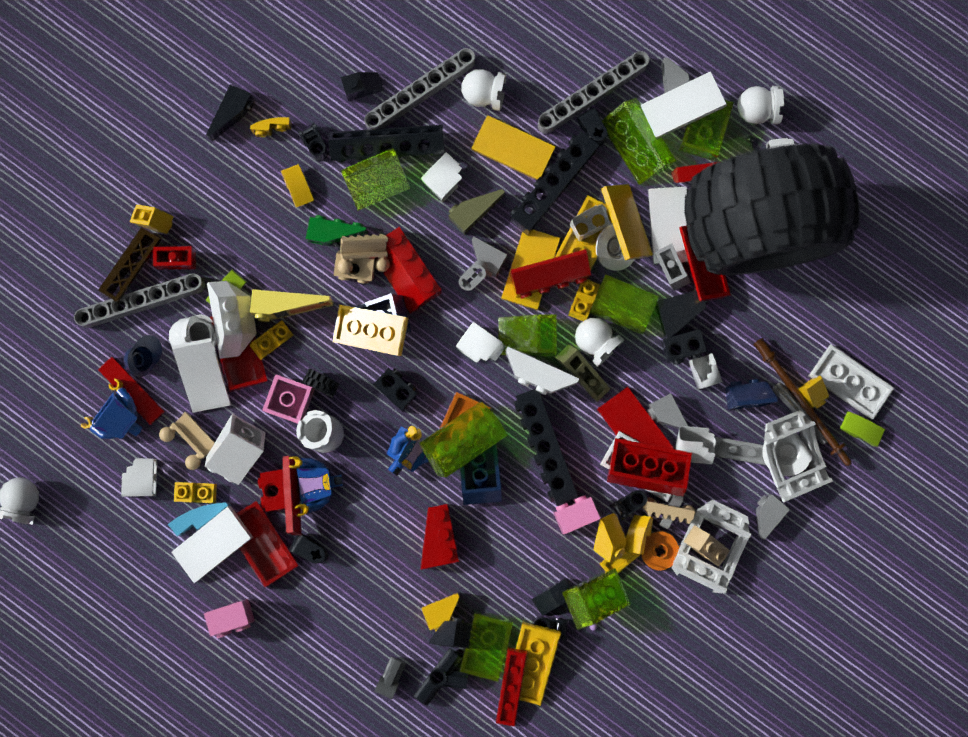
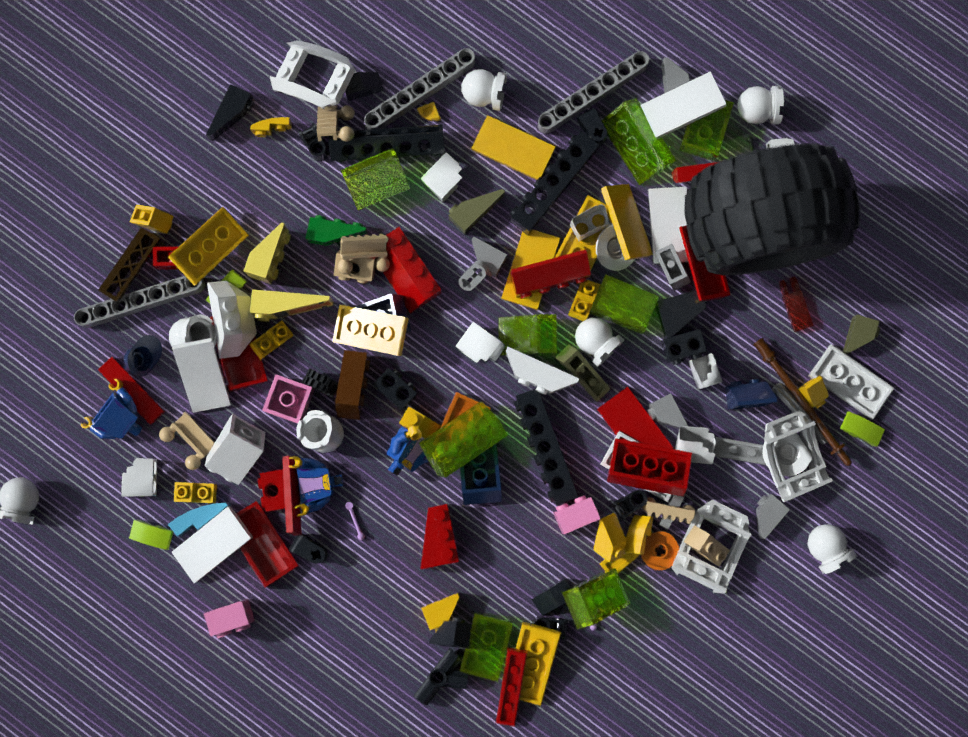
(151, 534): none -> lime slope
(208, 246): none -> yellow tile
(265, 257): none -> light yellow slope
(292, 64): none -> white wedge
(297, 185): yellow slope -> none
(328, 122): none -> tan gear
(349, 506): none -> lavender hinge
(352, 384): none -> reddish brown wedge
(388, 682): dark grey piece -> none
(418, 420): none -> yellow slope
(429, 112): none -> yellow tile
(795, 306): none -> clear red hinge
(829, 546): none -> white tile
(860, 332): none -> olive slope

